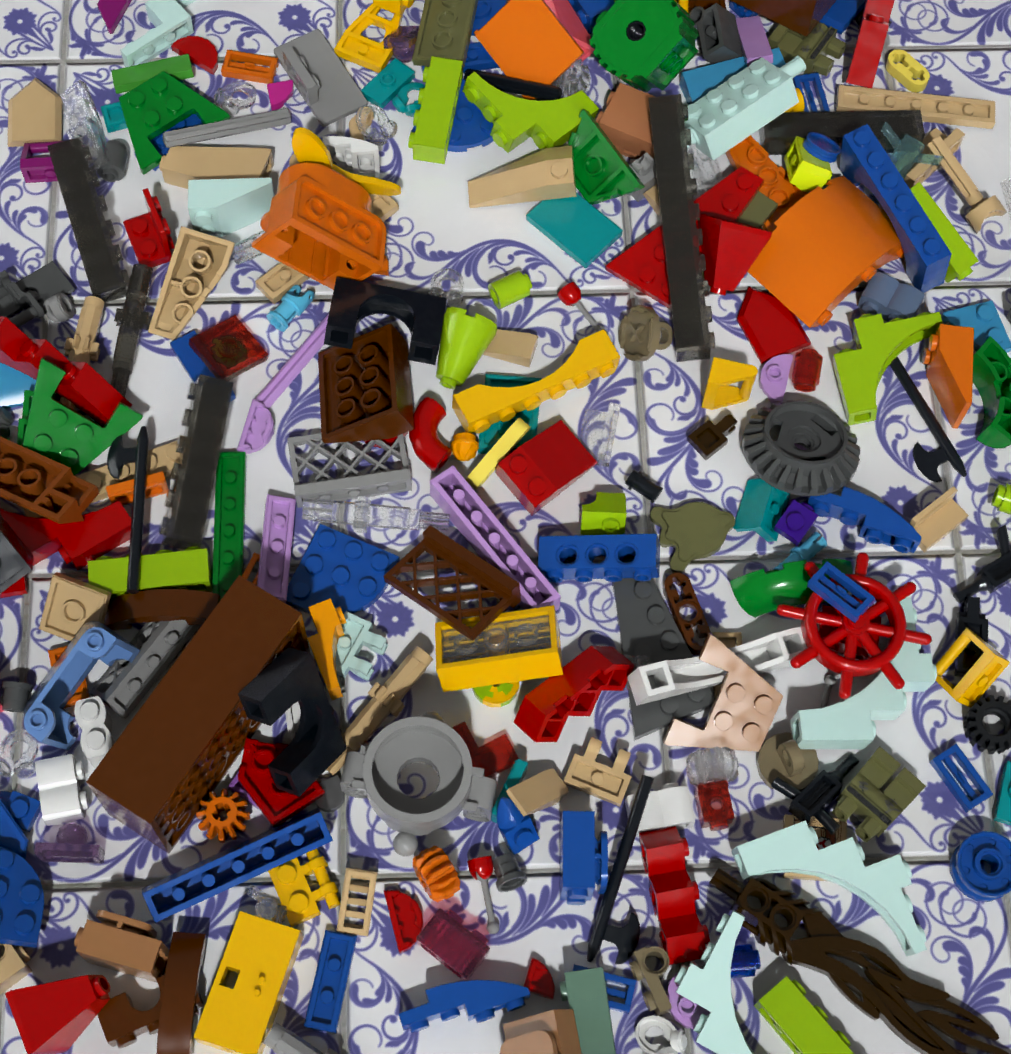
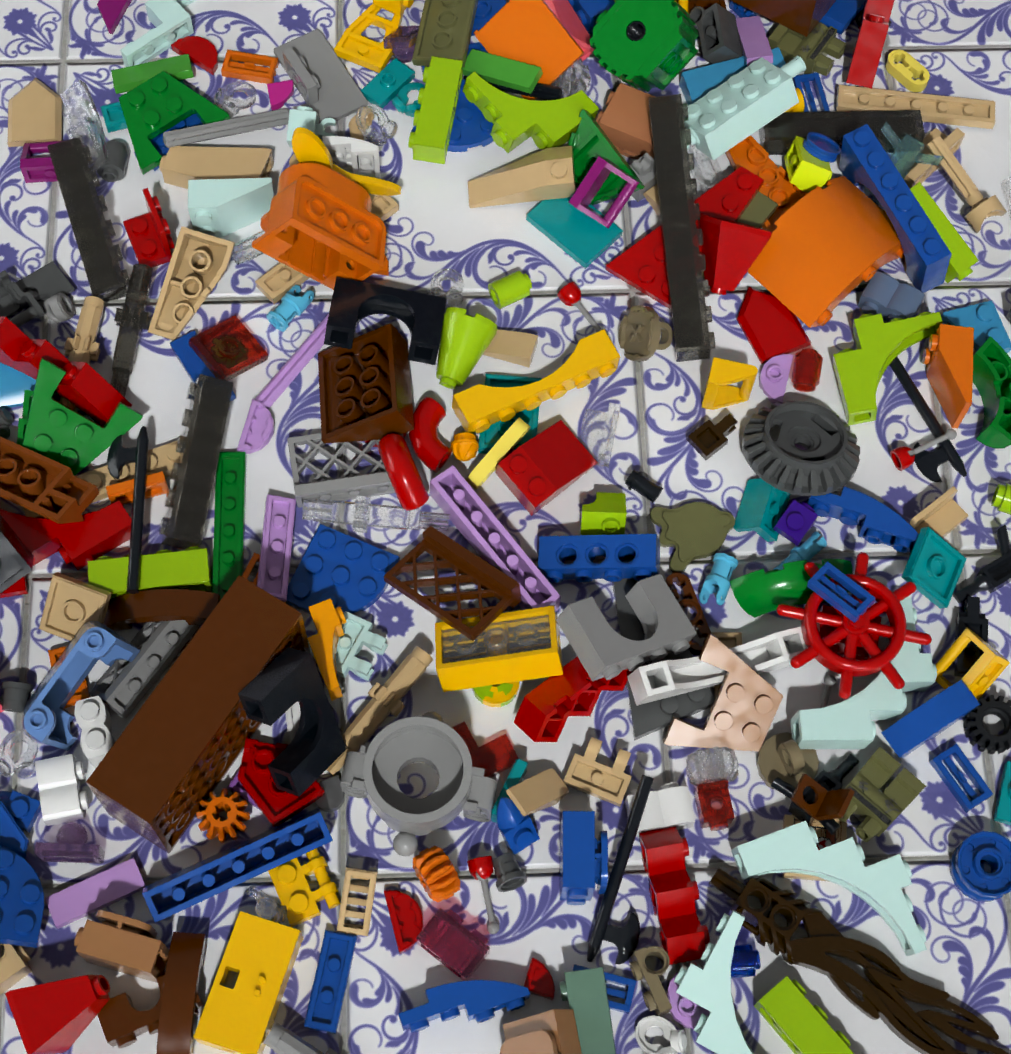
(95, 893): none -> lavender tile
(309, 119): none -> light aqua brick
(402, 472): none -> red cylinder
(502, 71): none -> bright green tile
(592, 184): none -> magenta tile
(608, 653): none -> light grey arch
(718, 578): none -> medium azure piece
(827, 803): none -> reddish brown bracket
(904, 456): none -> hinge
(930, 718): none -> blue slope
(934, 567): none -> teal tile

